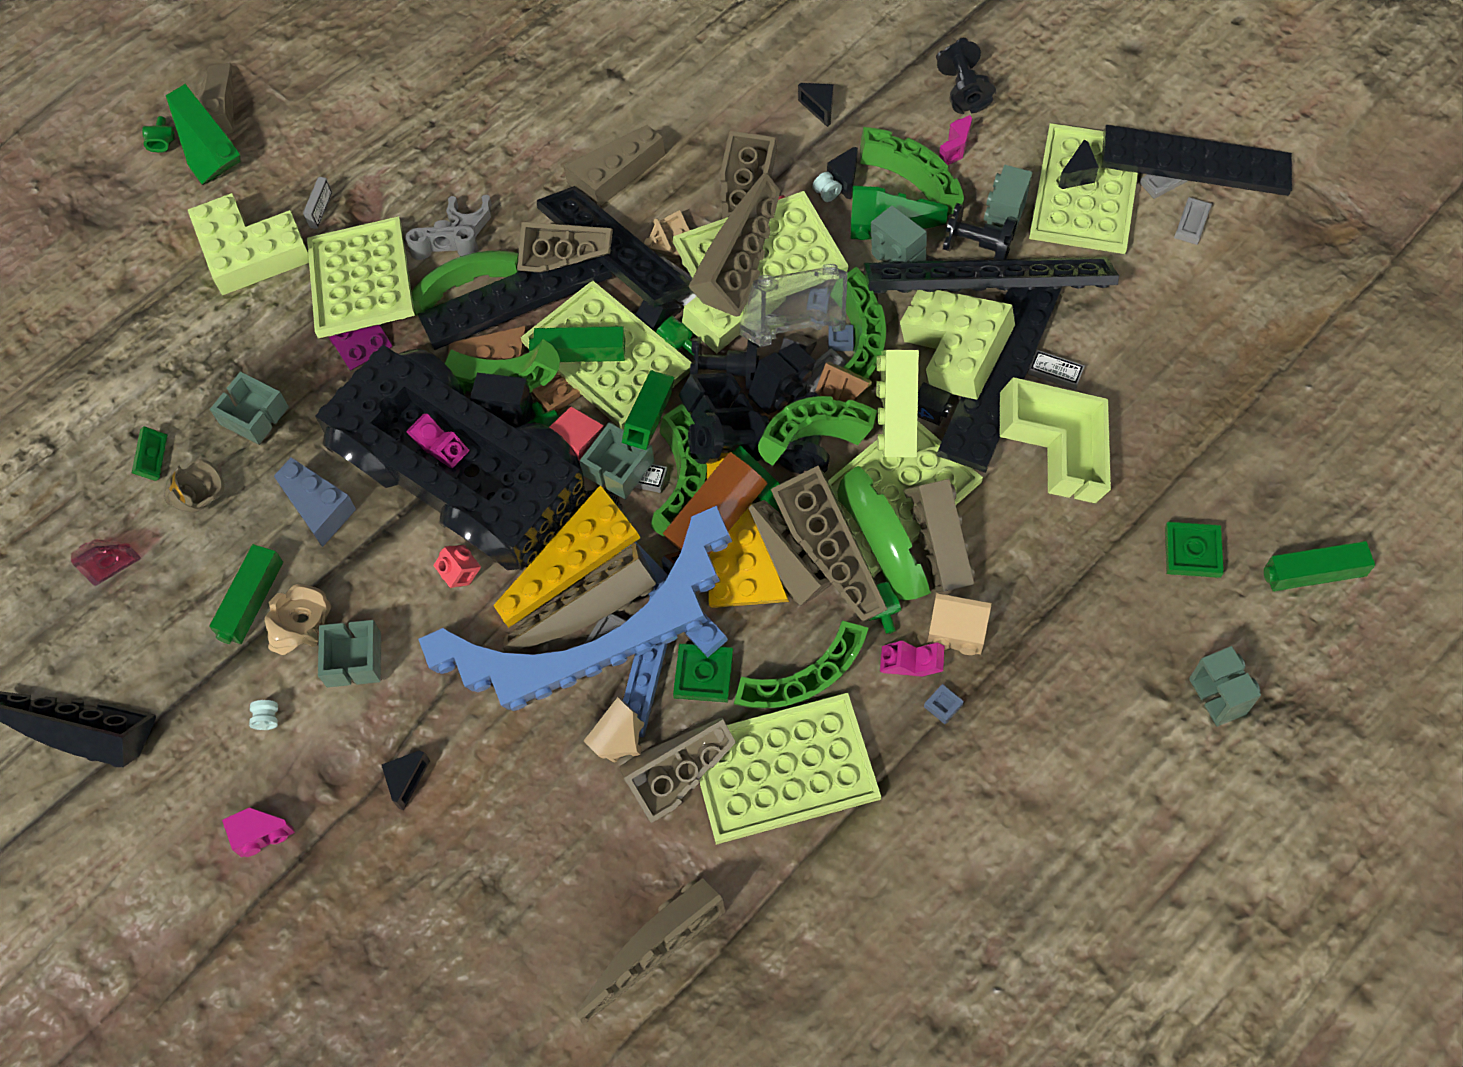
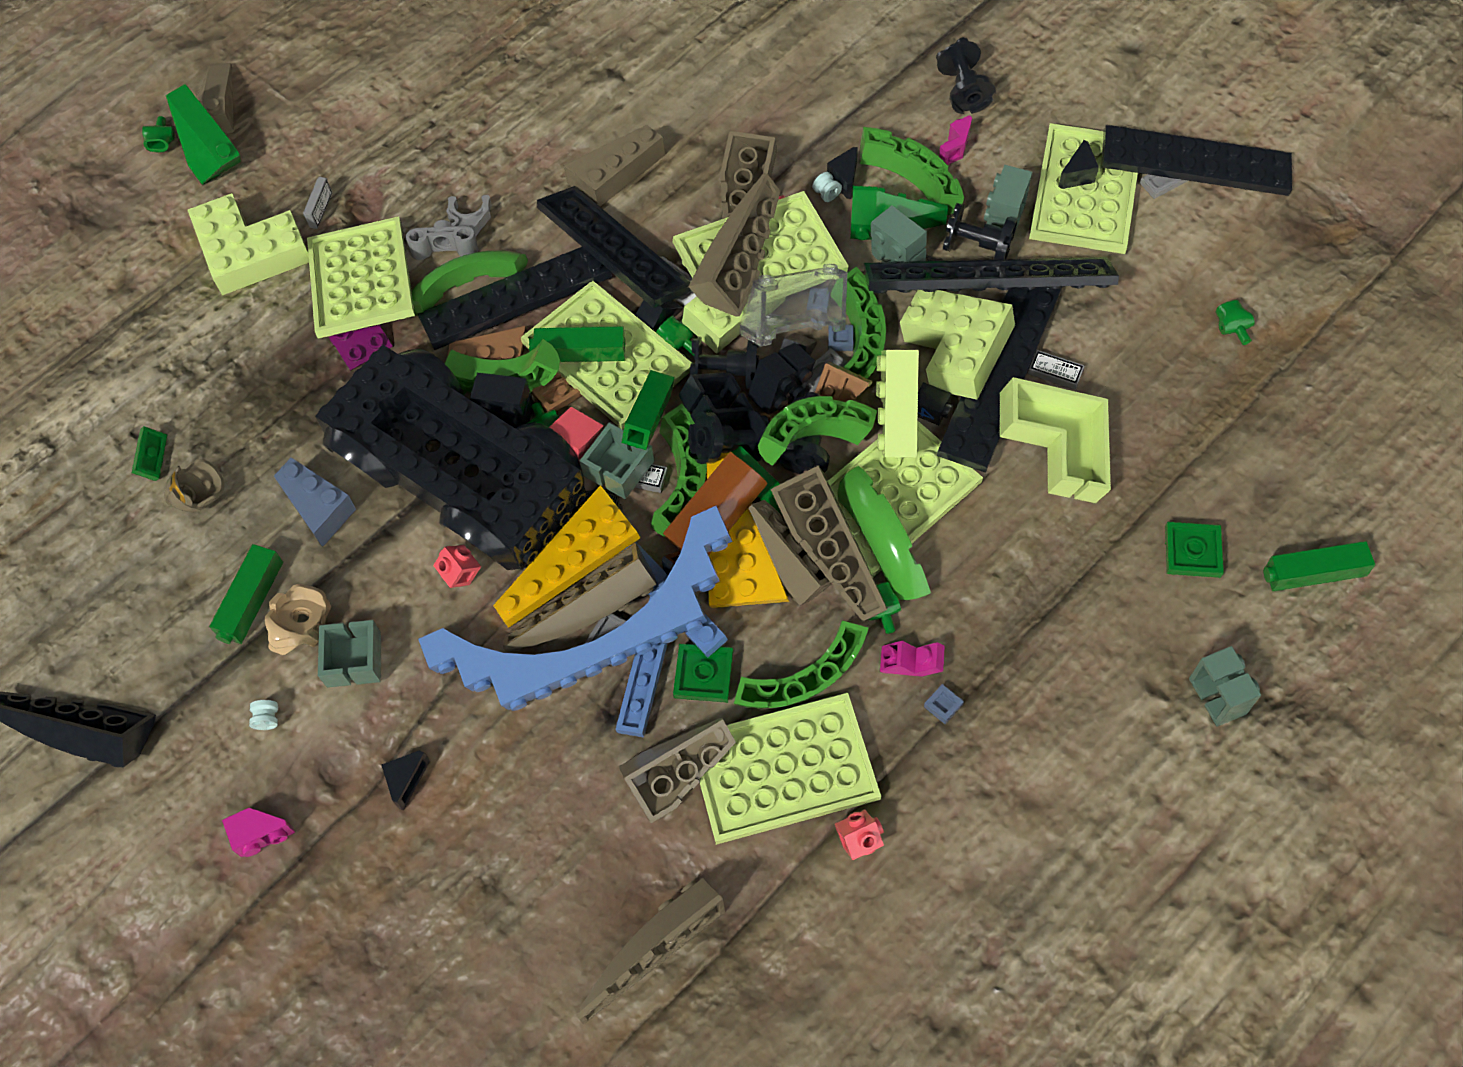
(103, 559): clear pink slope -> none
(255, 408): sand green piece -> none
(439, 444): dark pink slope -> none
(555, 245): dark tan wedge -> none
(616, 732): tan slope -> none
(662, 234): tan slope -> none
(817, 99): black slope -> none
(860, 834): none -> coral brick
(941, 534): dark tan wedge -> none
(959, 623): tan slope -> none
(1192, 220): light grey tile -> none
(1235, 319): none -> green piece

